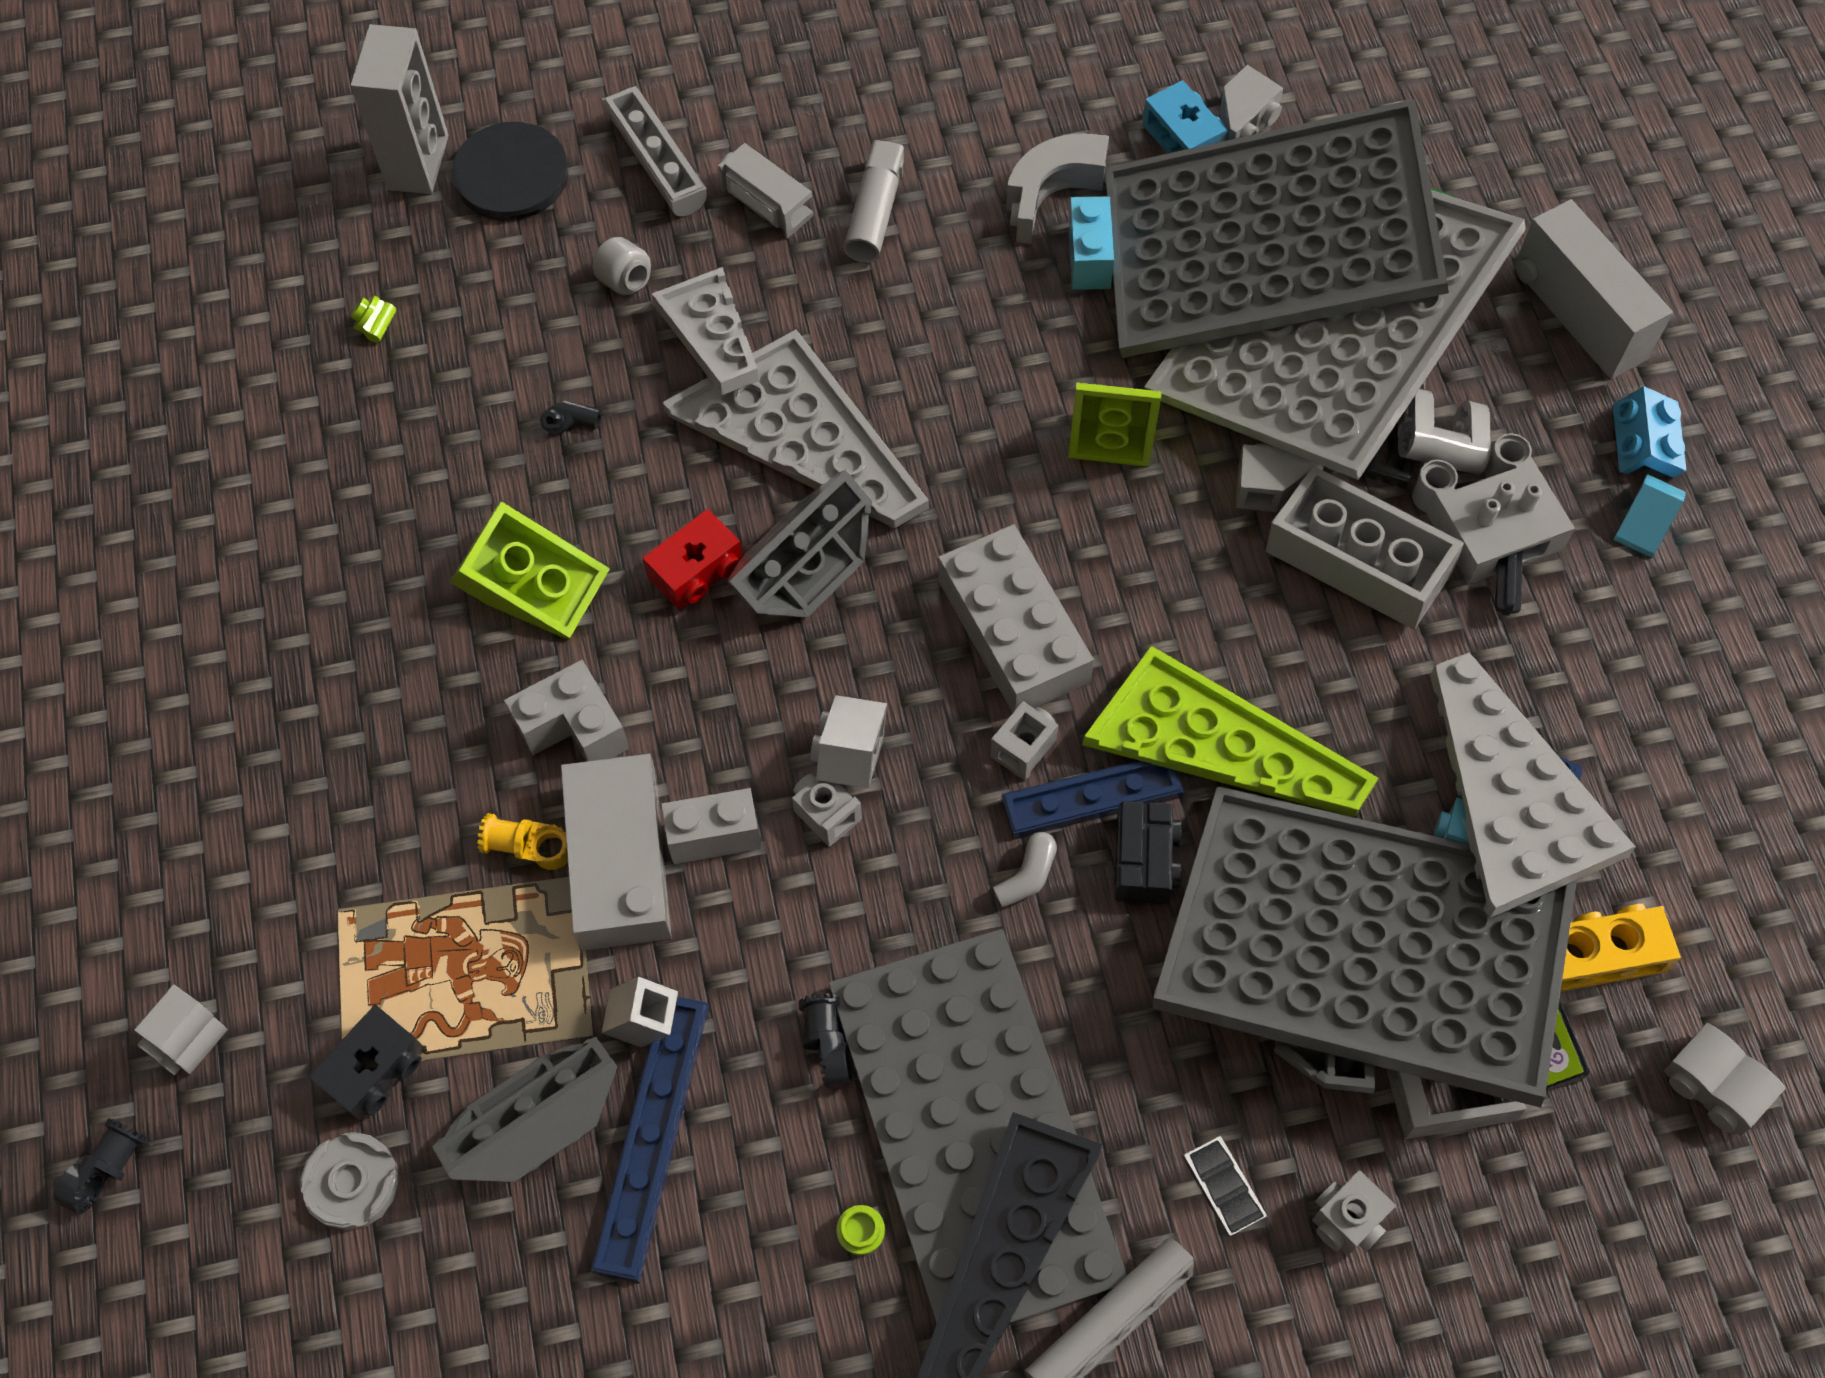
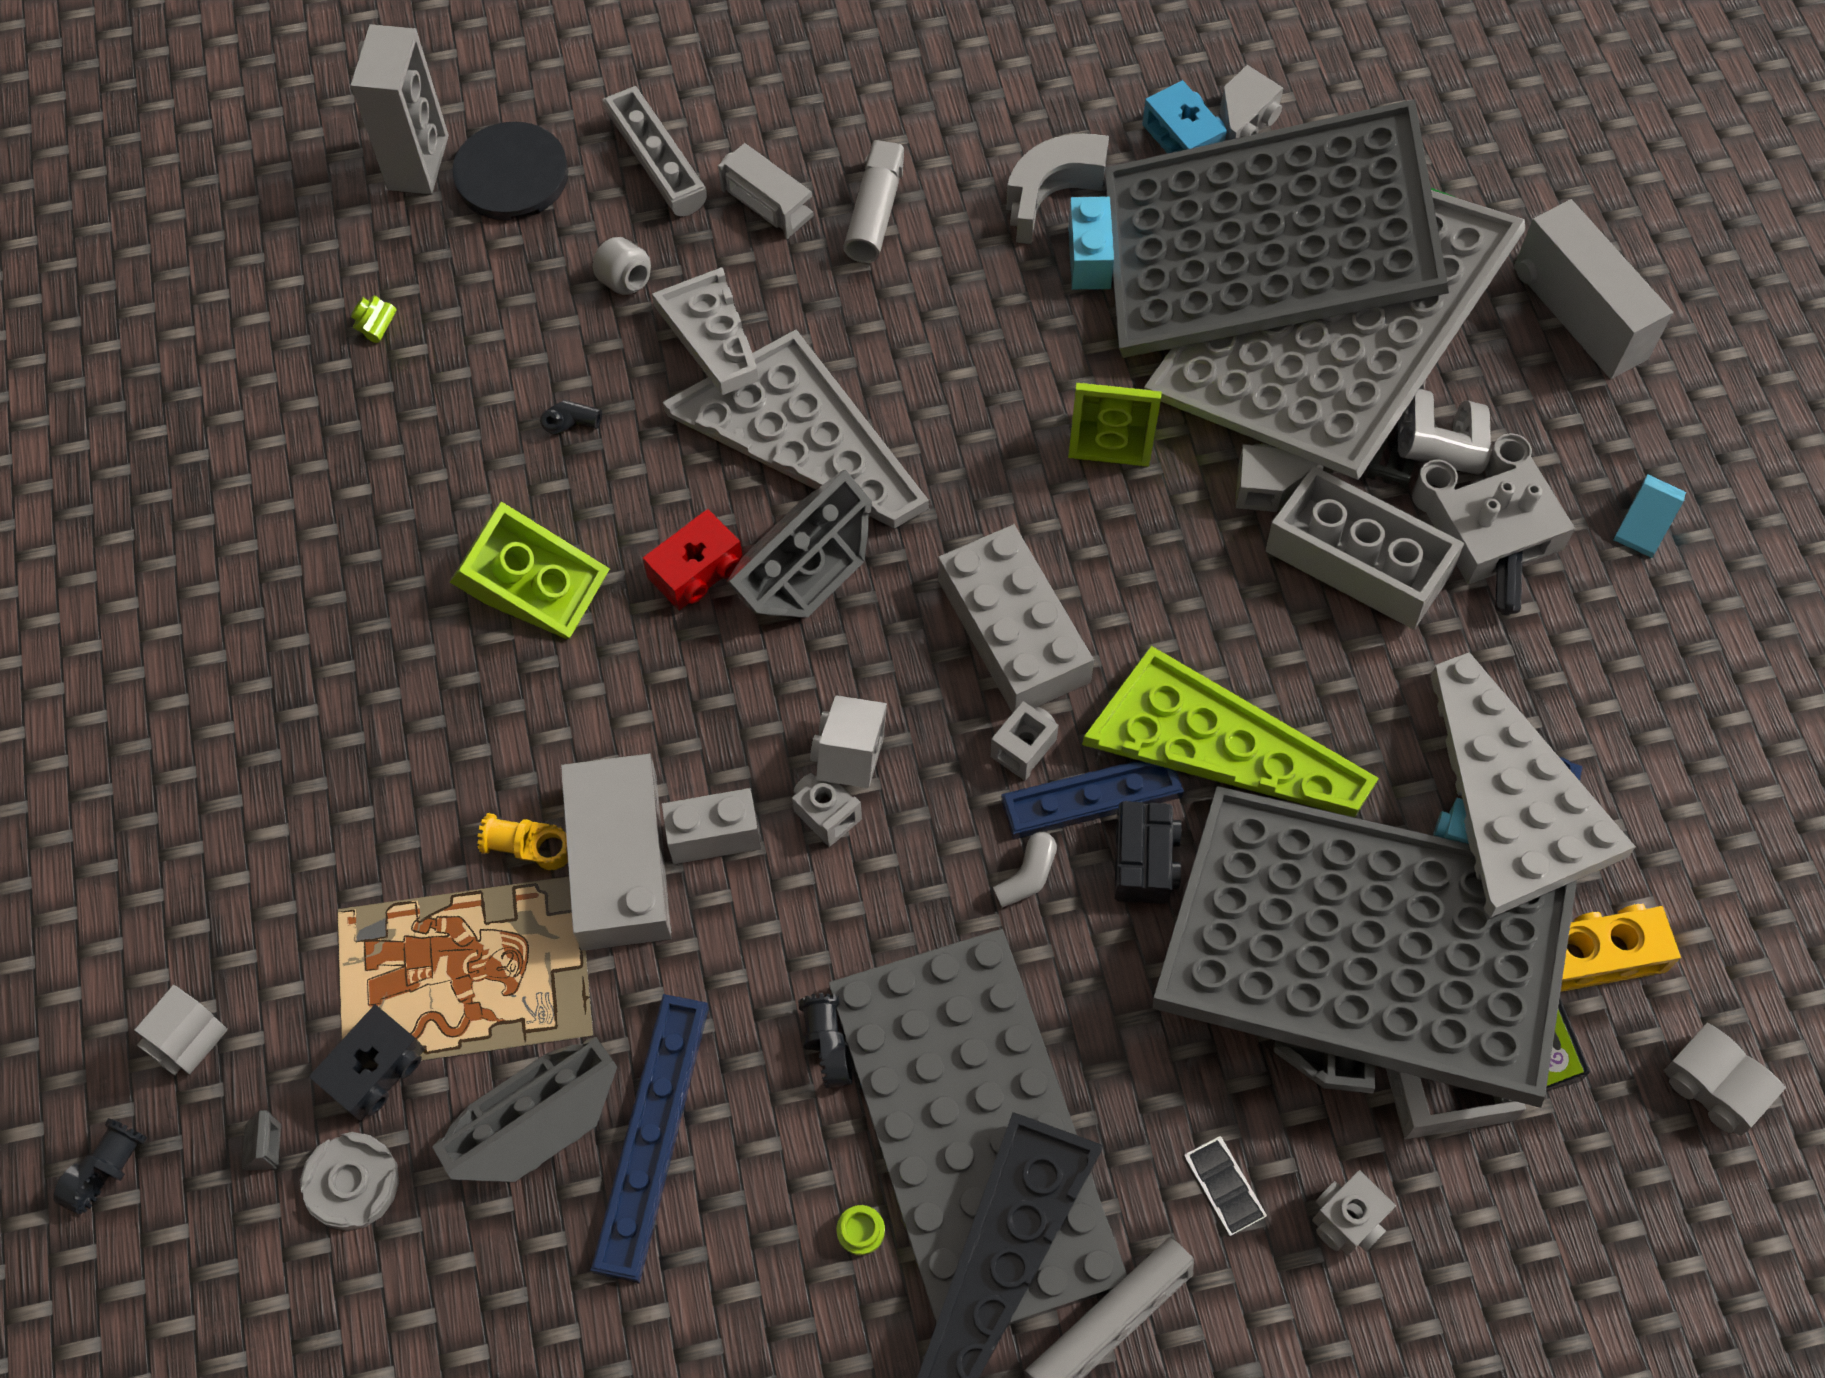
(261, 1142): none -> dark grey slope
(565, 707): light grey brick -> none
(640, 1012): light grey brick -> none
(1649, 433): dark azure bracket -> none

